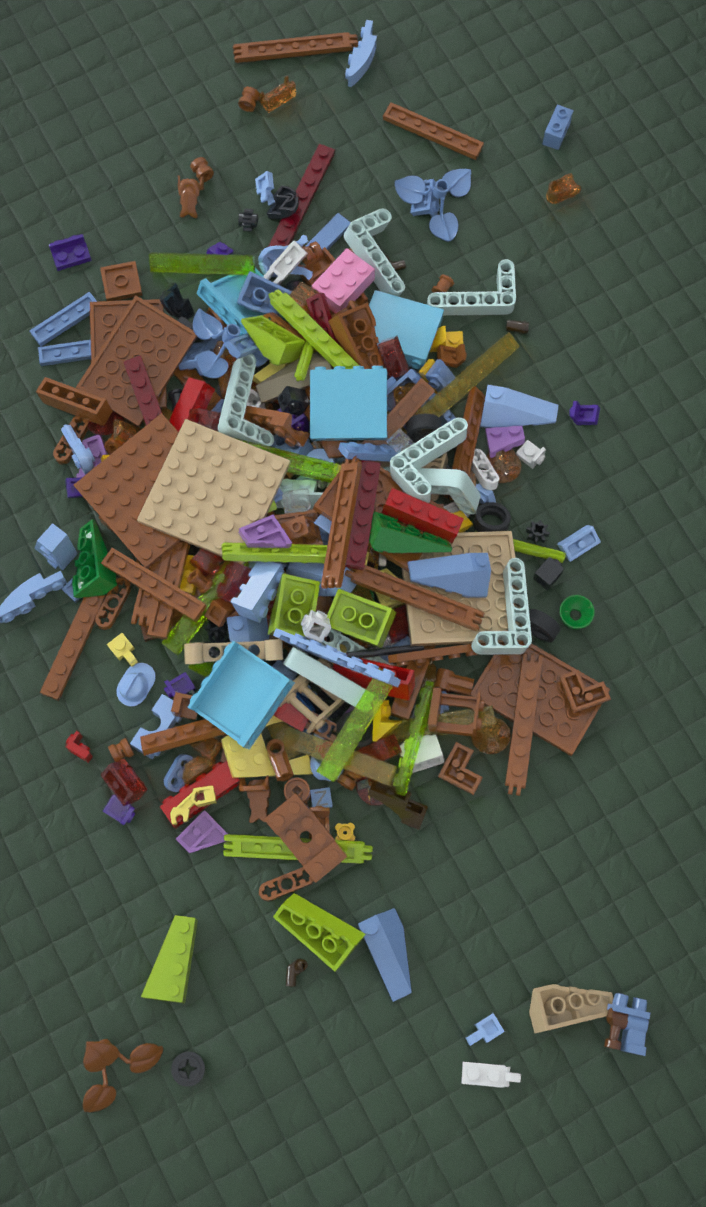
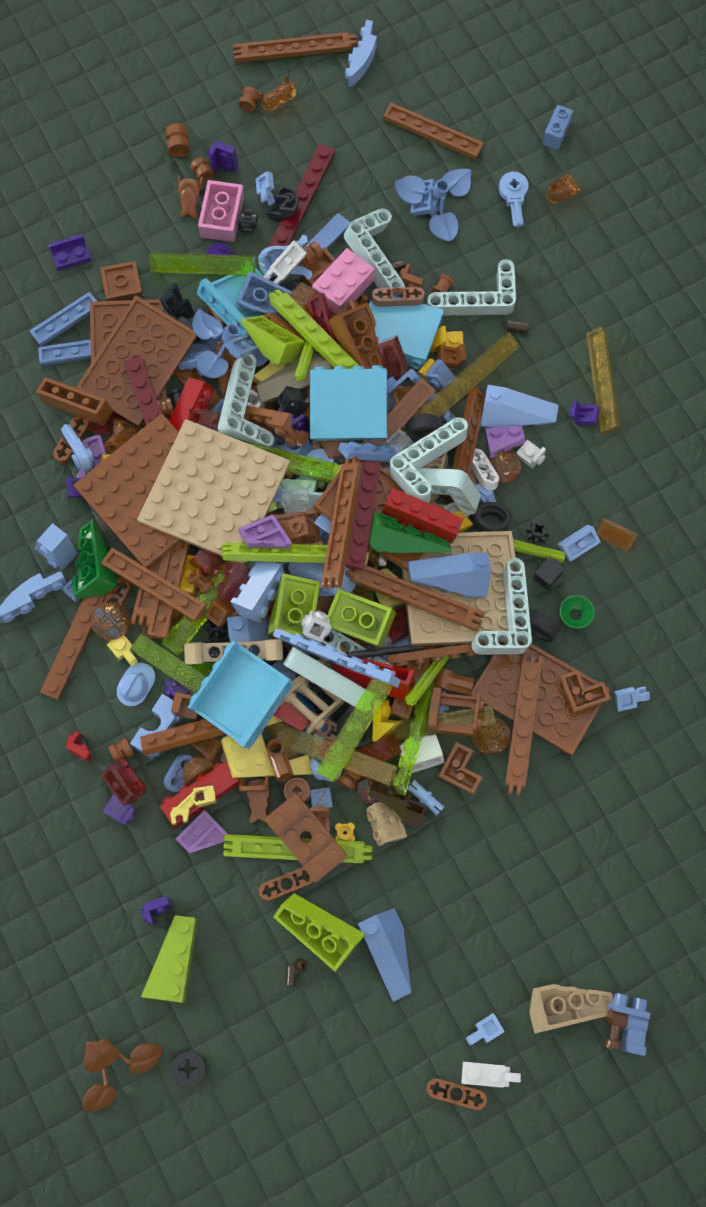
(110, 621): none -> clear orange dish
(156, 906): none -> dark purple bracket
(166, 406): none -> dark orange wheel
(168, 663): none -> clear neon green plate
(177, 140): none -> dark orange wheel
(221, 211): none -> bright pink brick
(224, 156): none -> dark purple bracket
(385, 824): none -> tan bracket
(410, 280): none -> dark orange bracket
(410, 301): none -> dark orange beam
(425, 797): none -> light blue pin
(426, 679): none -> lime axle
(470, 1104): none -> dark orange beam
(513, 189): none -> light blue piece
(603, 380): none -> clear yellow plate
(616, 535): none -> clear orange slope
(628, 697): none -> light blue plate

